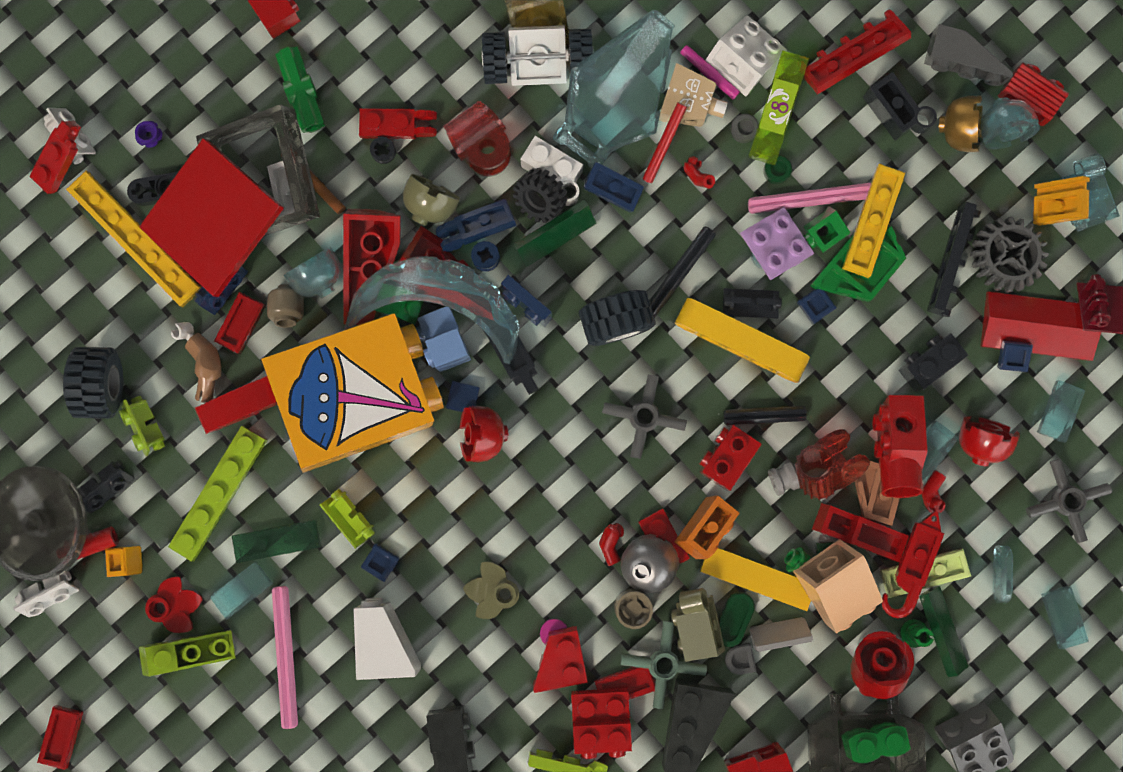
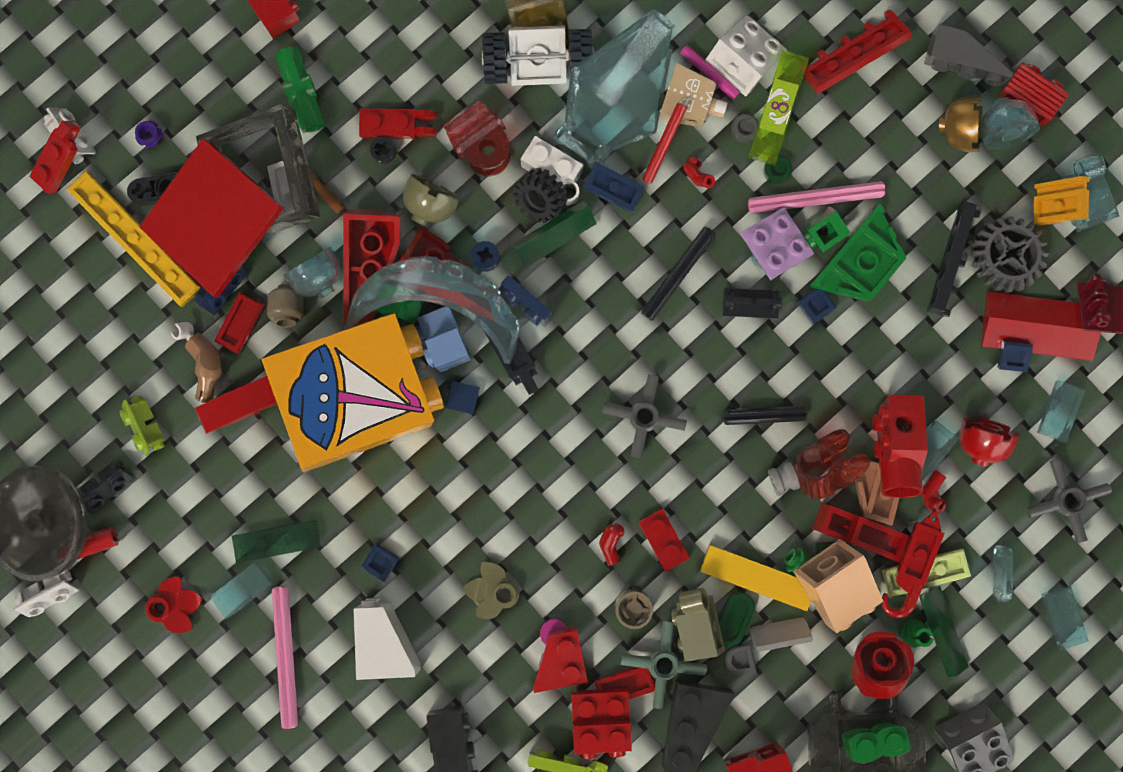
(60, 737): red tile -> none
(93, 382): black wheel -> none
(123, 561): light orange slope -> none
(186, 653): lime slope -> none
(217, 493): lime plate -> none
(349, 522): lime hinge -> none
(476, 225): dark blue hinge -> none
(482, 433): red cylinder -> none
(617, 317): black wheel -> none
(649, 564): flat silver cylinder -> none
(707, 527): orange brick -> none
(729, 457): red brick -> none
(742, 340): yellow beam -> none
(873, 220): yellow tile -> none
(897, 108): black hinge -> none
(933, 362): black brick -> none

